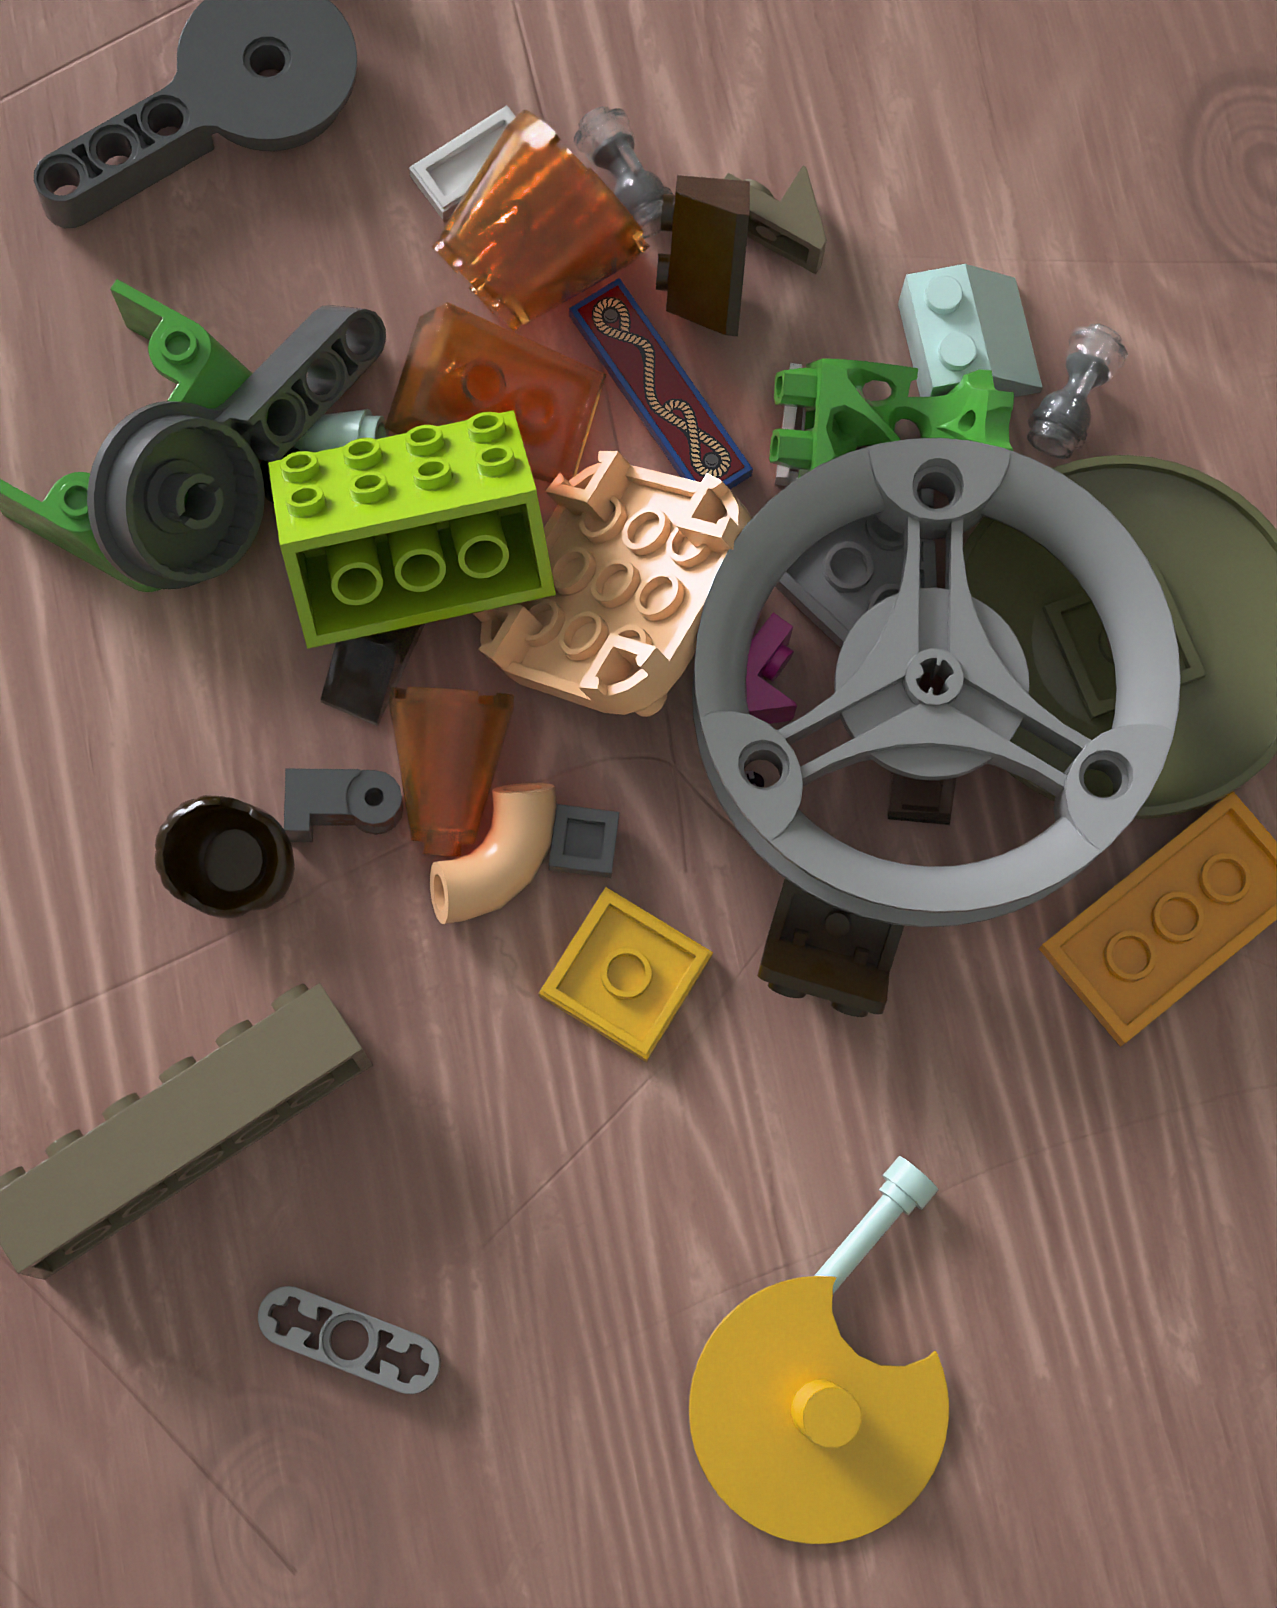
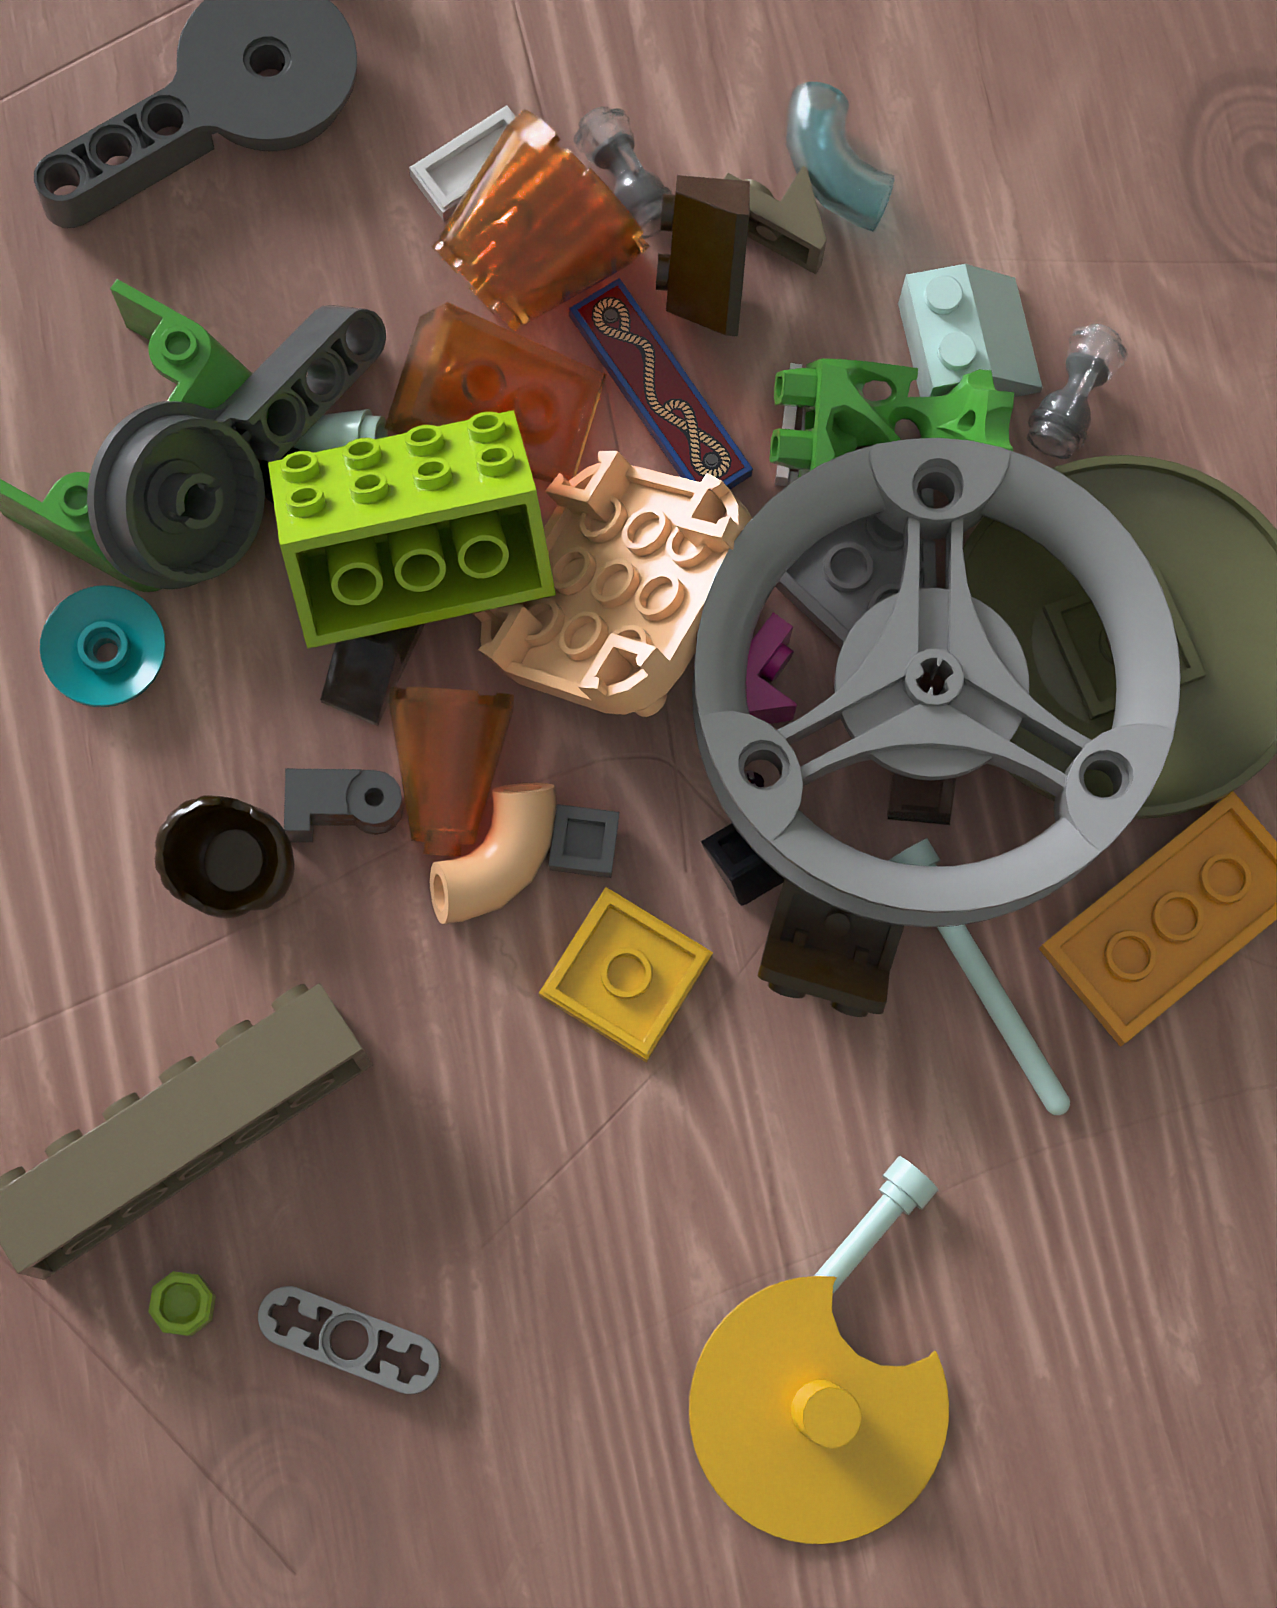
(86, 623): none -> teal dish
(182, 1303): none -> lime tile
(740, 866): none -> black slope
(835, 171): none -> clear light blue cylinder
(994, 997): none -> light aqua piece

